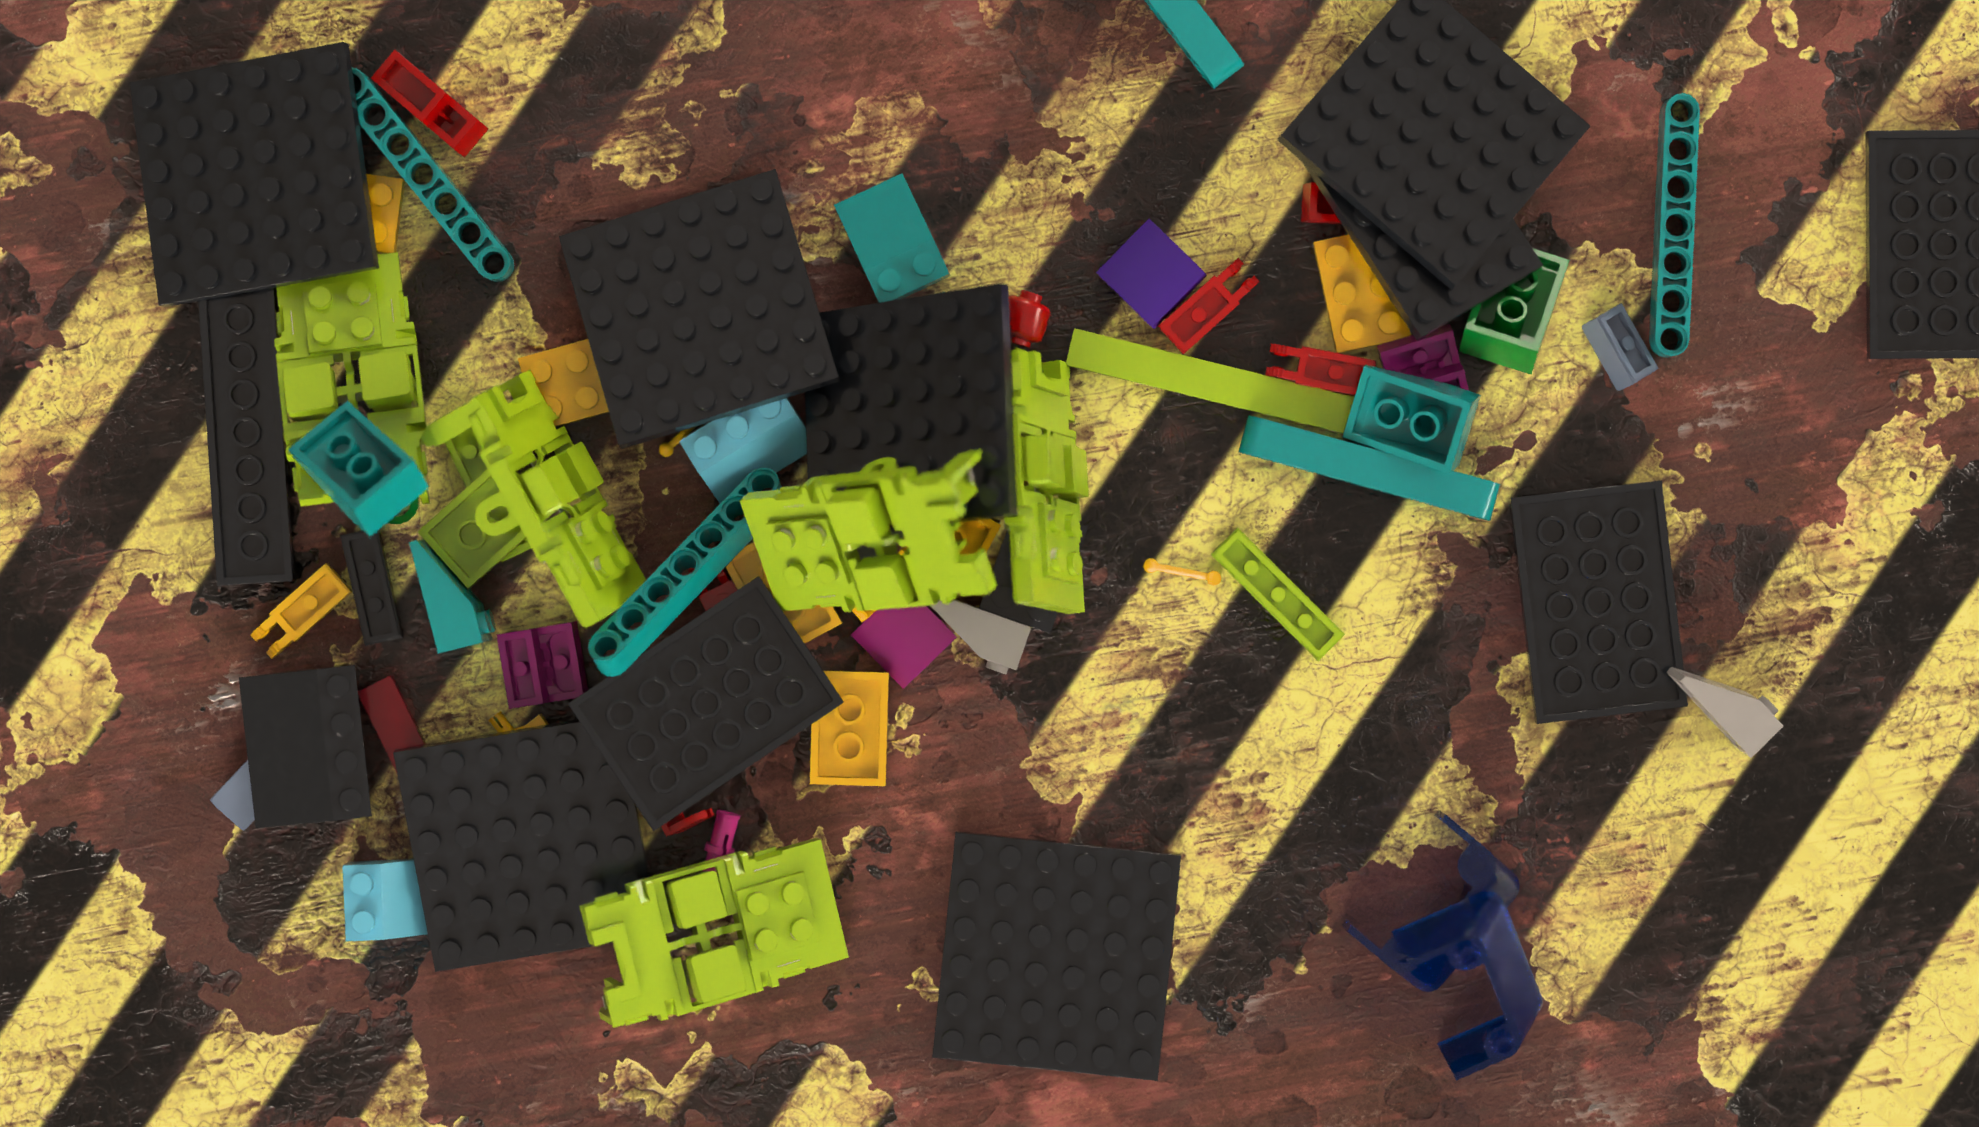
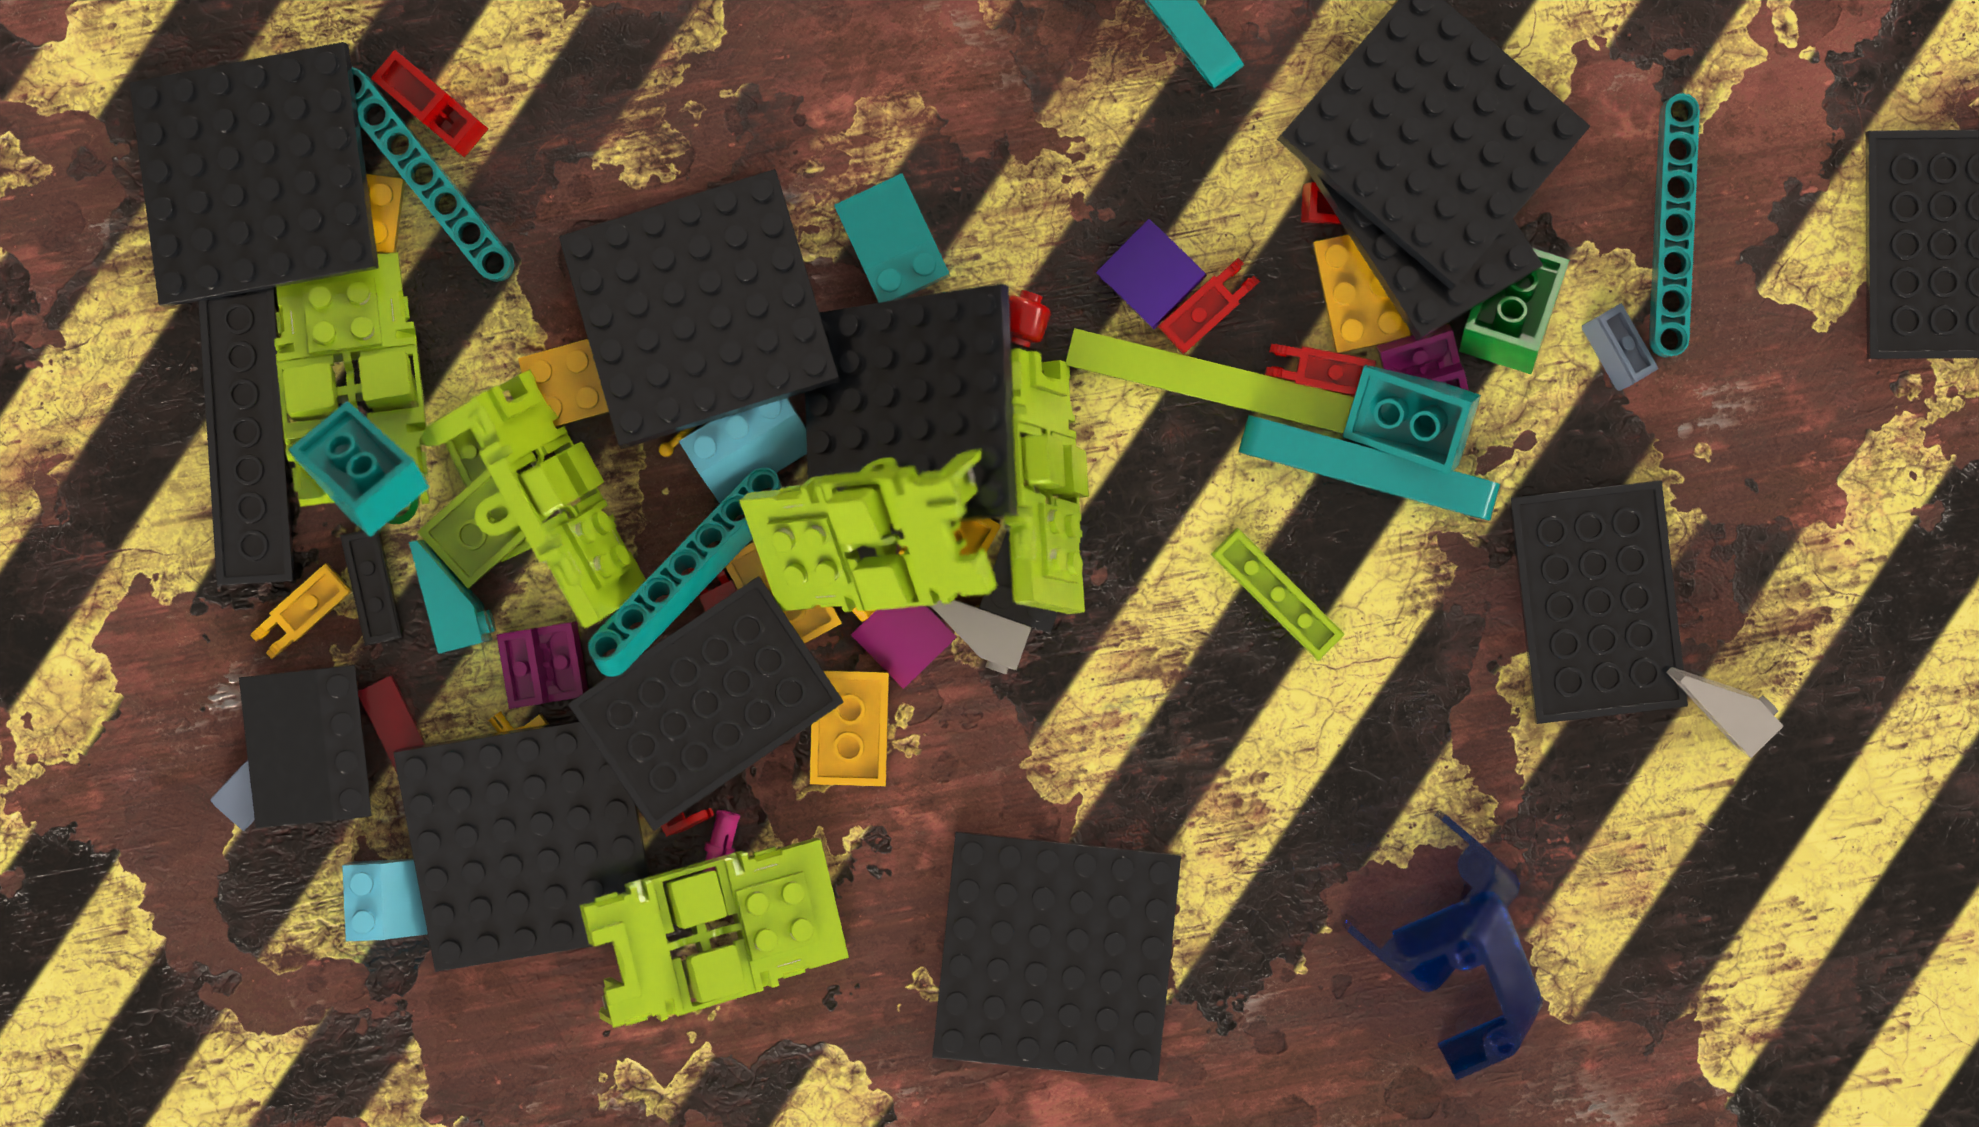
(1212, 577): yellow hinge -> none

